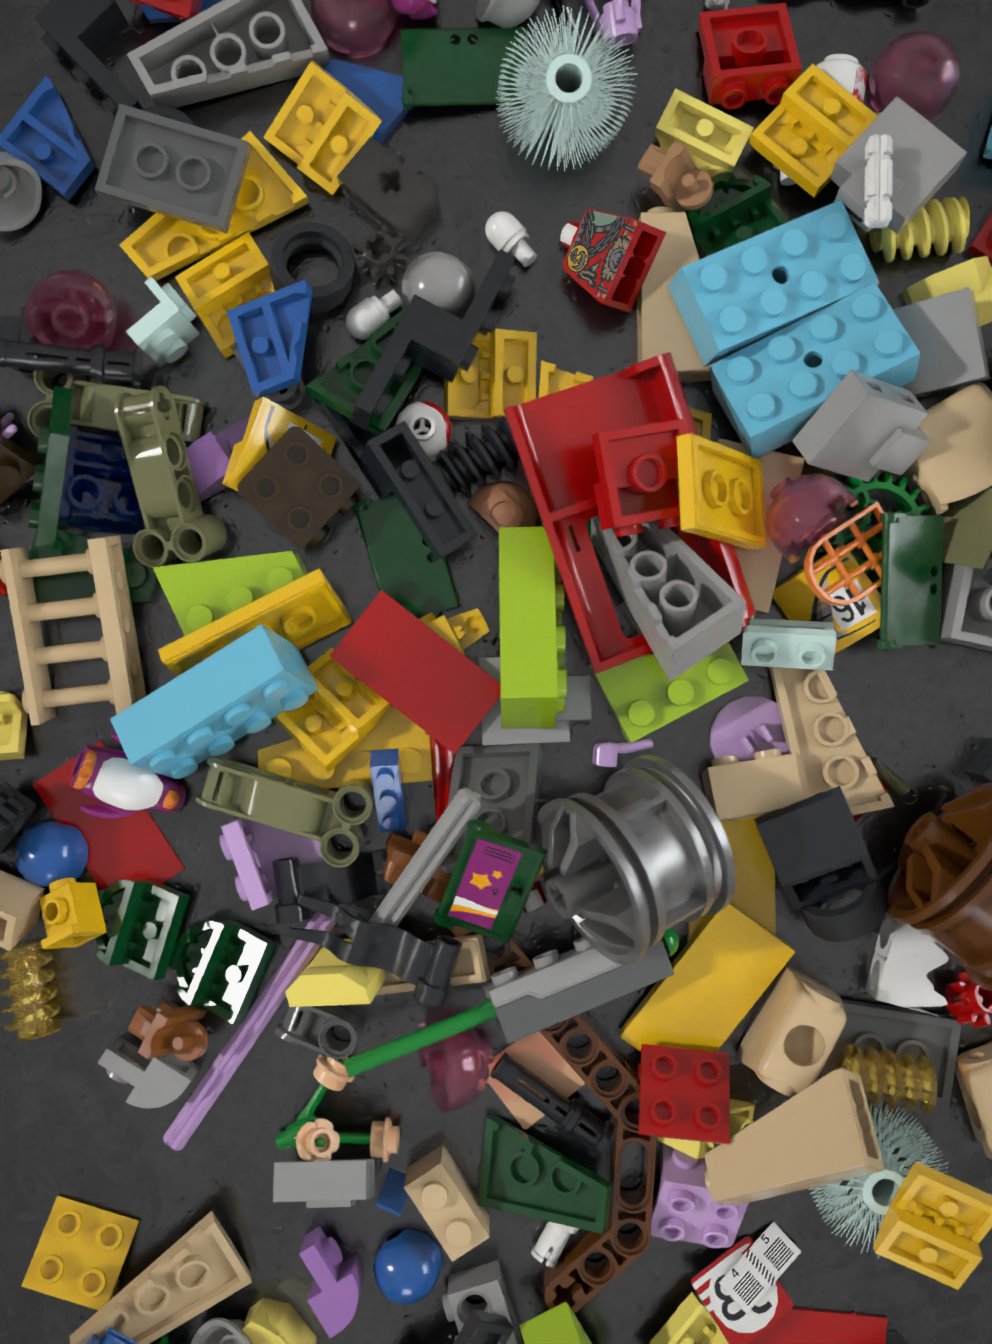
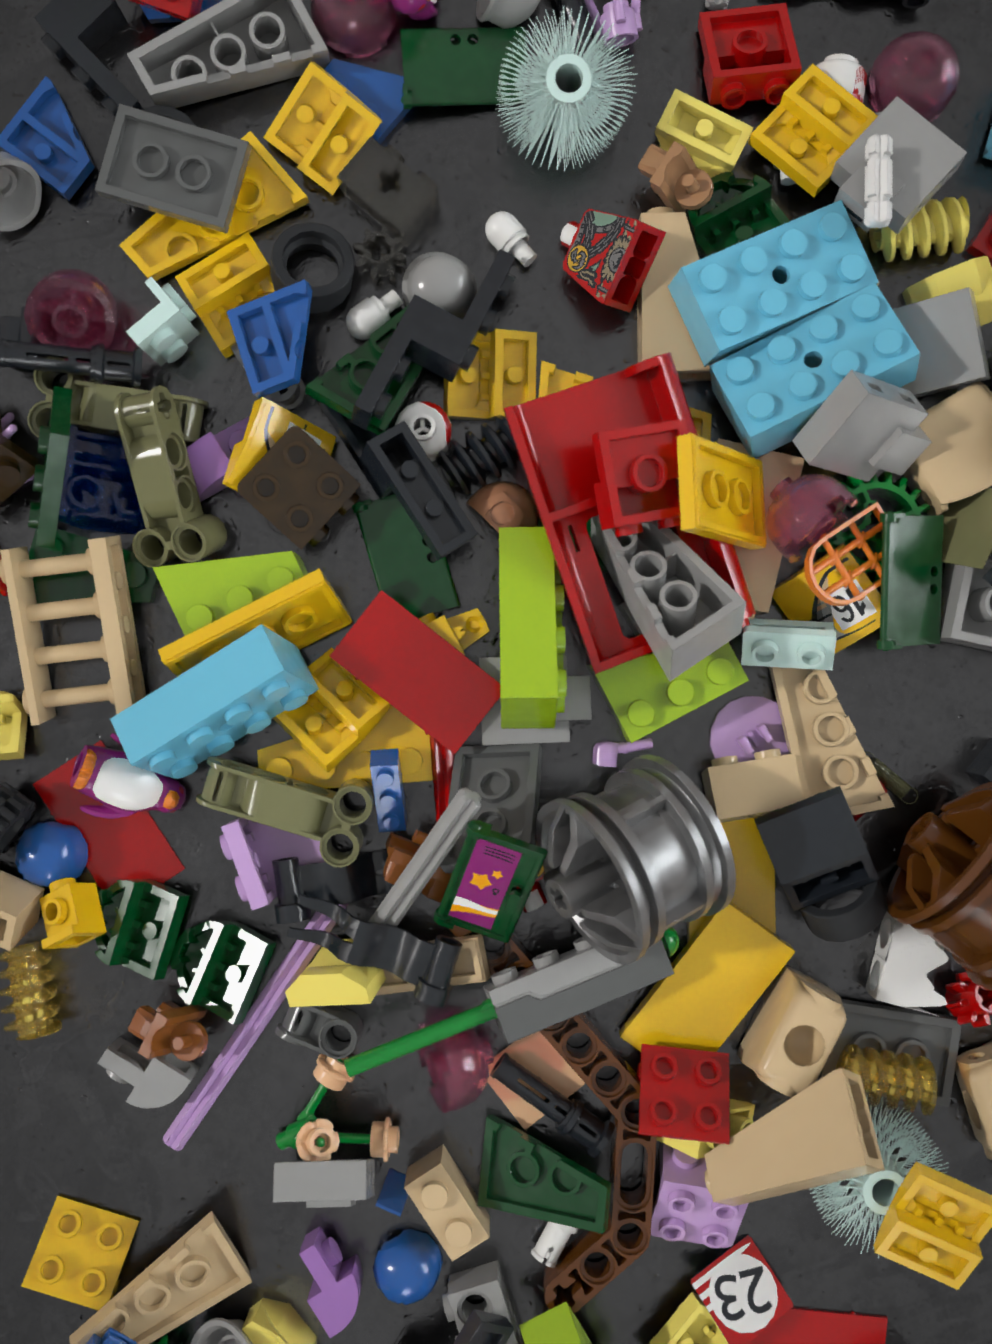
(760, 1267): white sticker -> none

